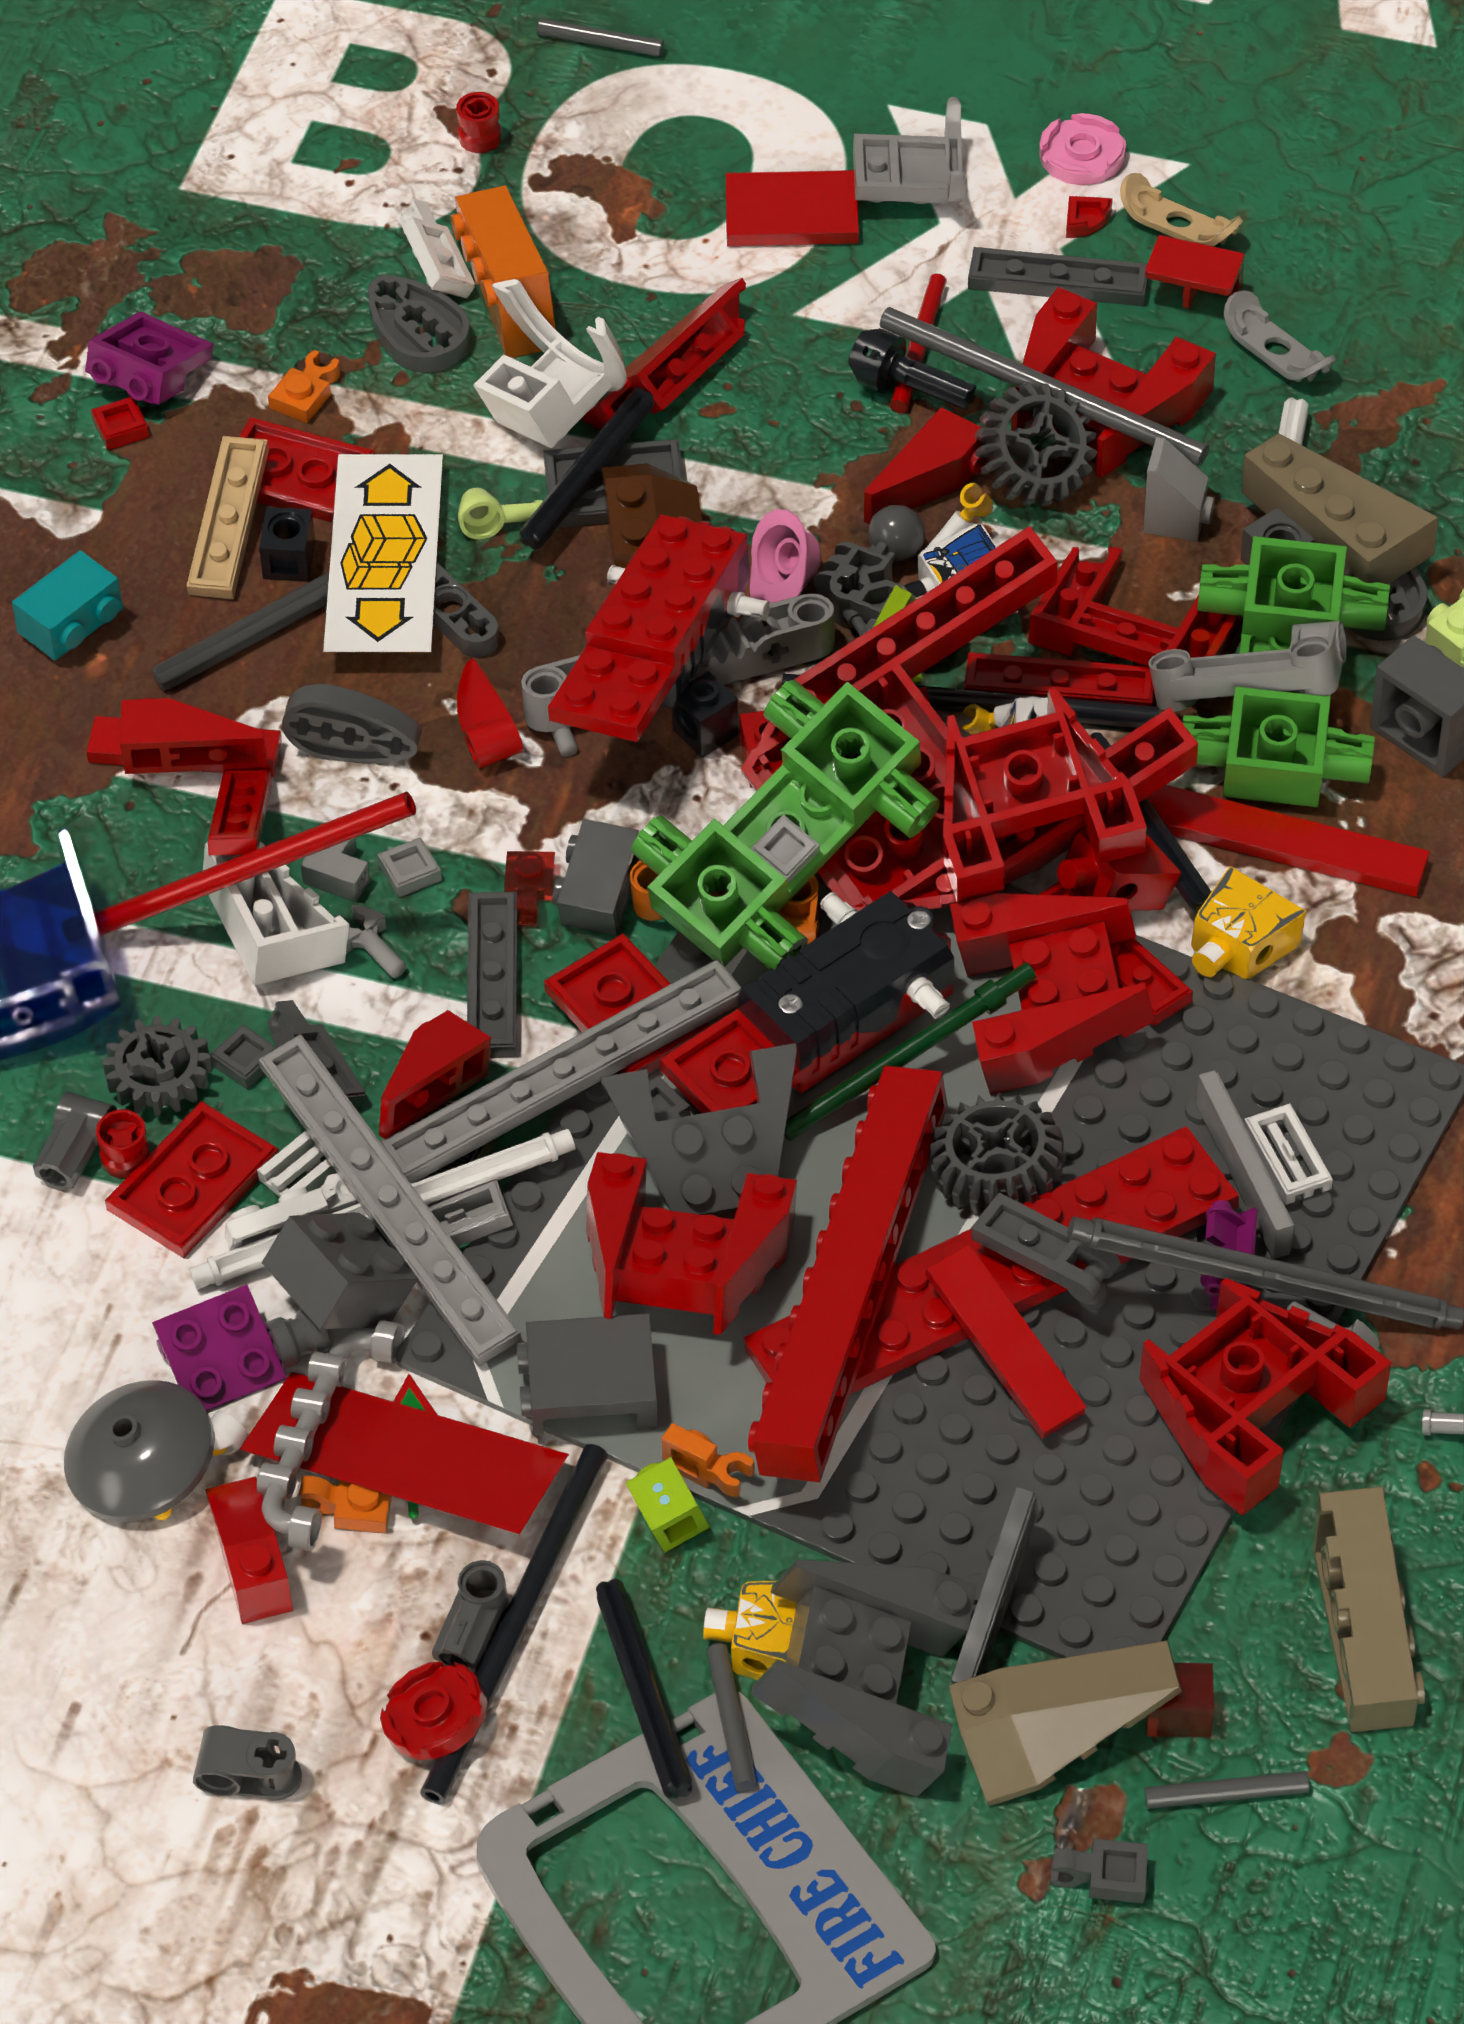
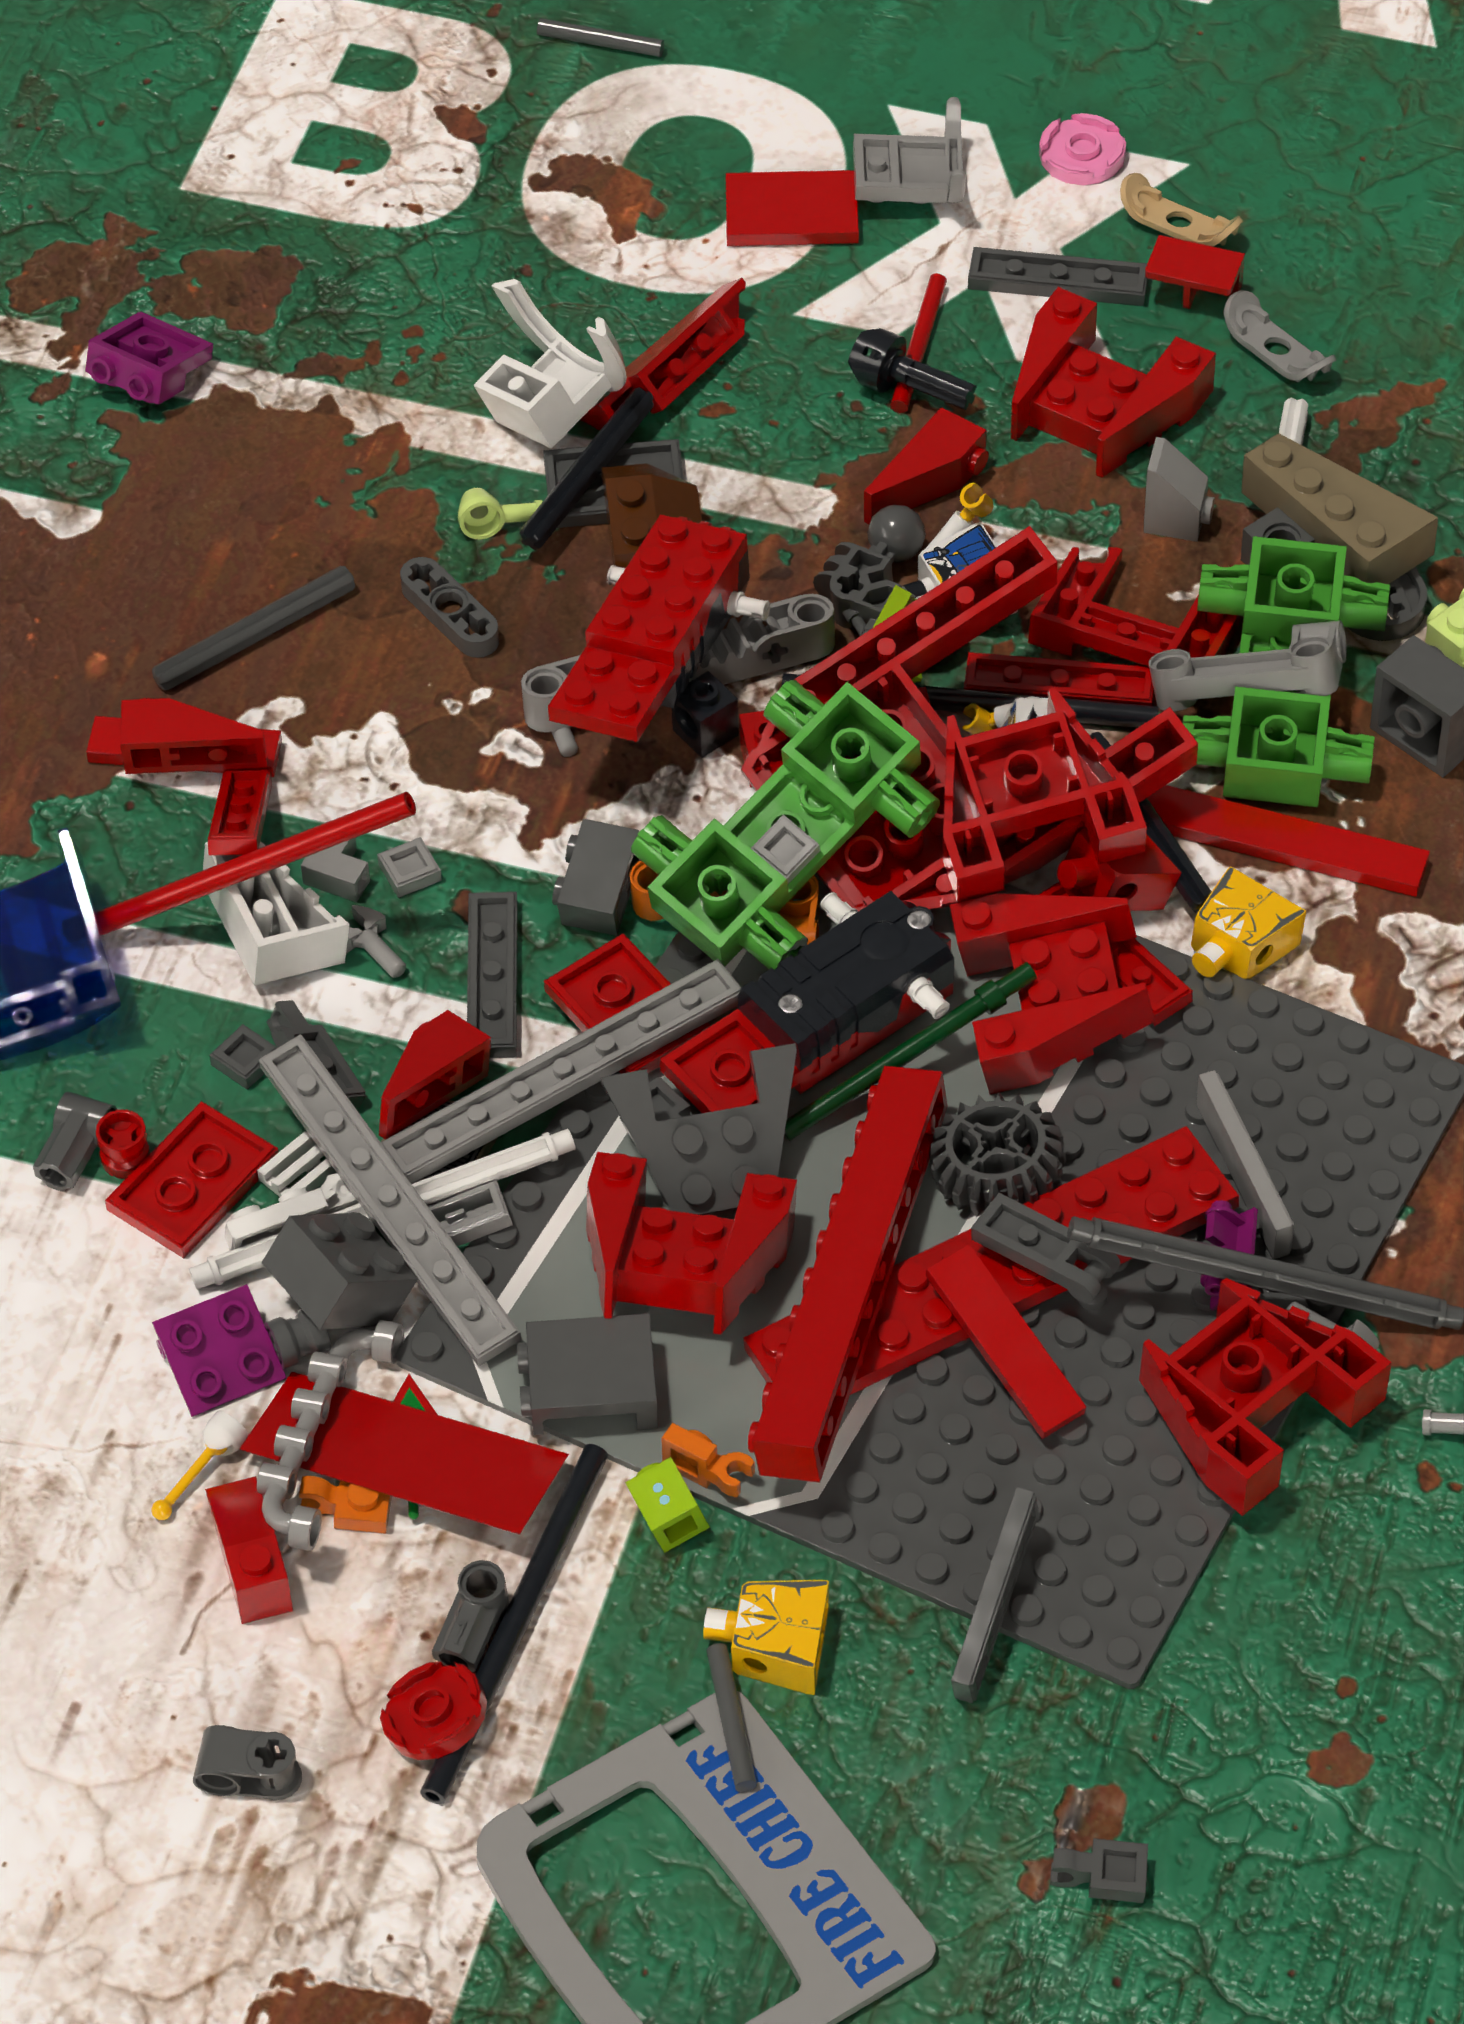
(67, 605): teal brick -> none
(120, 423): red tile -> none
(148, 1467): dark grey dish -> none
(157, 1065): dark grey gear -> none
(228, 517): tan tile -> none
(287, 544): black brick -> none
(299, 467): red tile -> none
(304, 392): orange plate -> none
(348, 726): dark grey piece -> none
(383, 553): sticker -> none
(398, 326): dark grey piece -> none
(436, 251): white hinge -> none
(478, 122): red wheel -> none
(485, 719): red piece -> none
(499, 251): orange wedge -> none
(533, 879): clear red plate -> none
(644, 1689): black axle -> none
(782, 557): bright pink piece -> none
(850, 1662): dark grey wedge -> none
(1018, 374): dark grey piece -> none
(1027, 477): dark grey gear -> none
(1047, 1713): dark tan wedge -> none
(1087, 215): red tile -> none
(1191, 1710): clear red brick -> none
(1226, 1789): dark grey bar -> none
(1302, 1184): white tile -> none
(1366, 1610): dark tan wedge -> none

